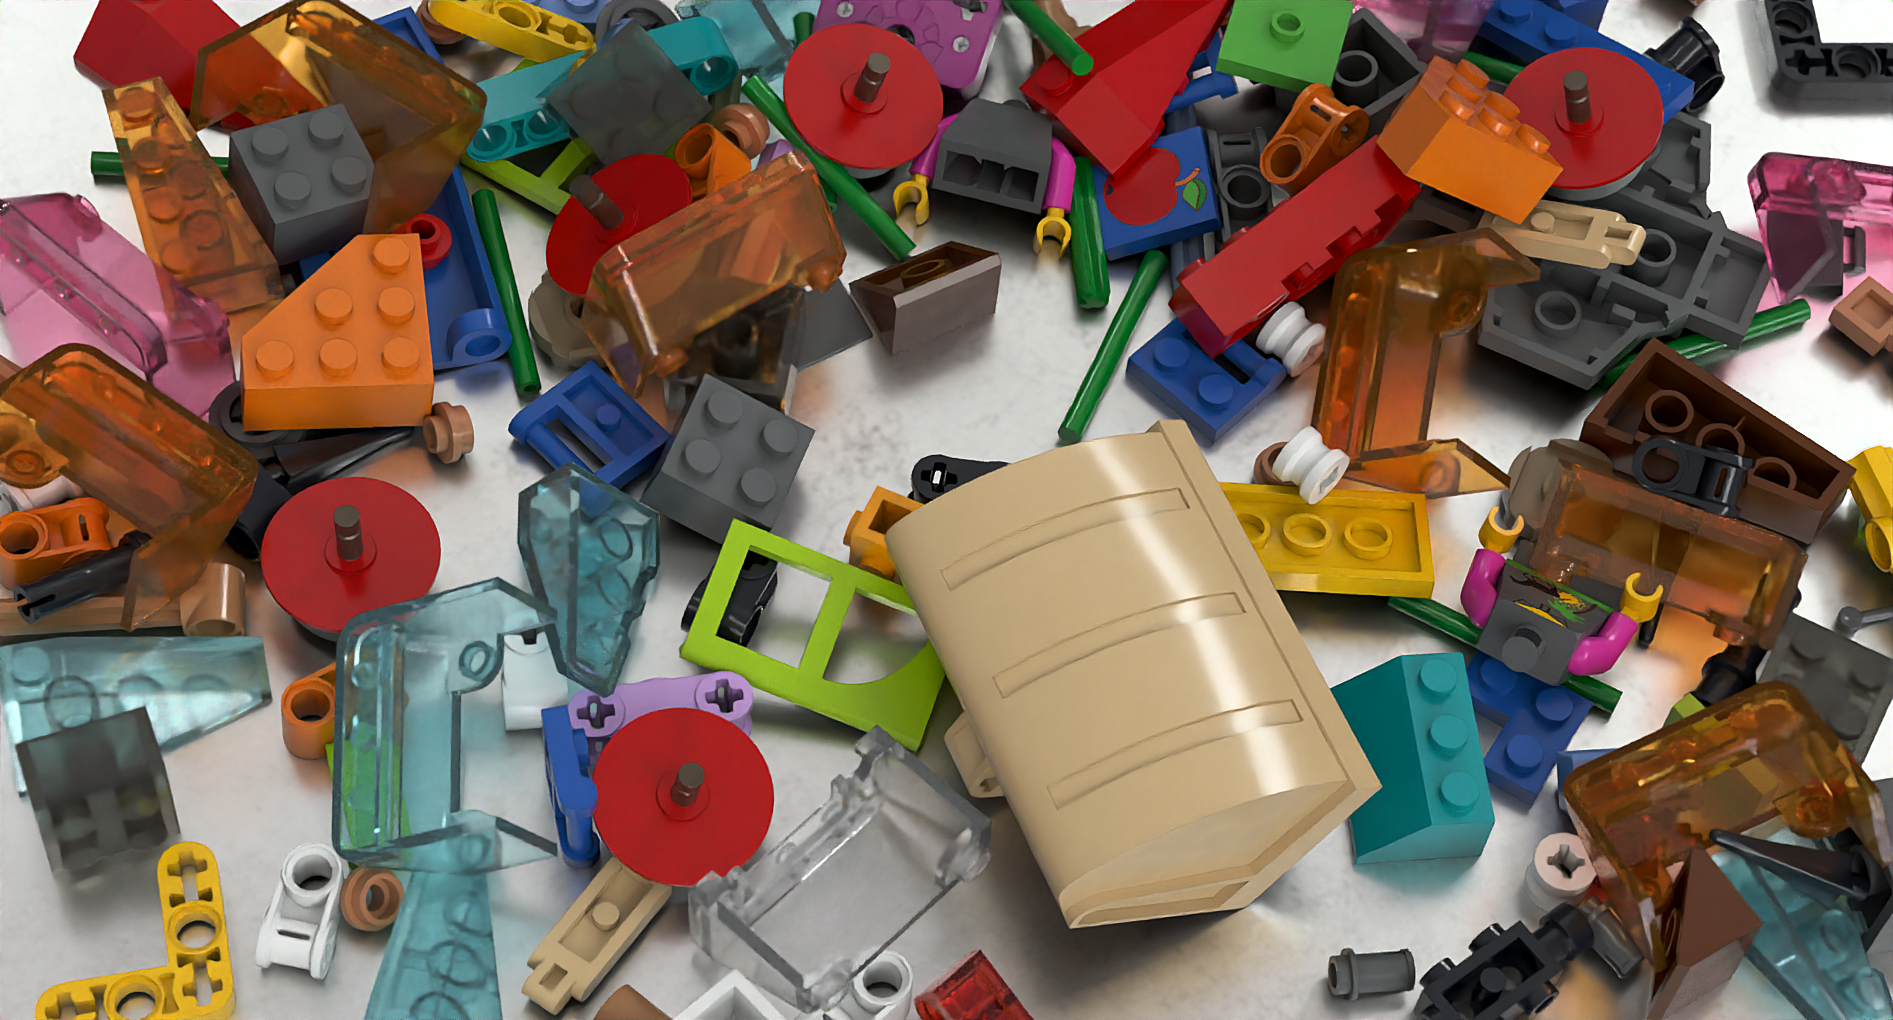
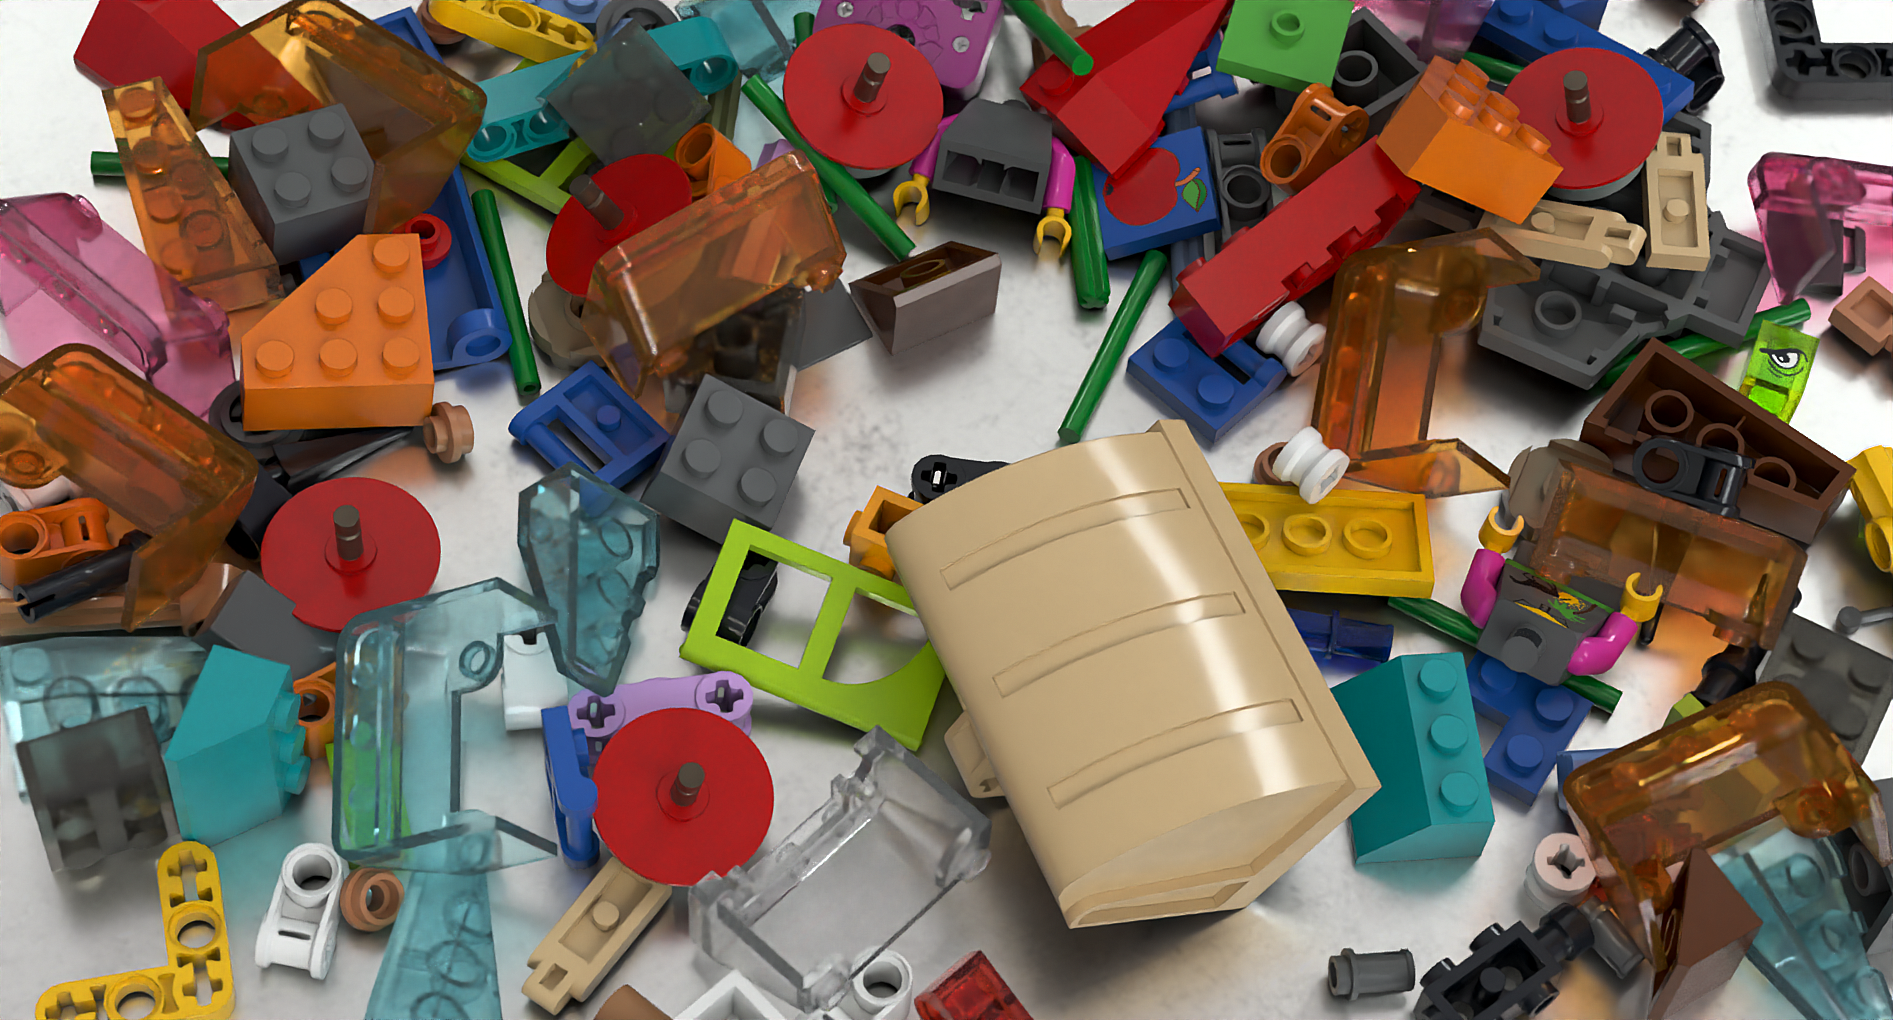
(236, 748): none -> teal slope
(261, 623): none -> dark grey piece
(744, 127): nougat plate -> none
(1344, 635): none -> clear blue axle
(1675, 205): none -> tan hinge
(1778, 368): none -> clear neon green brick
(1816, 872): black piece -> none

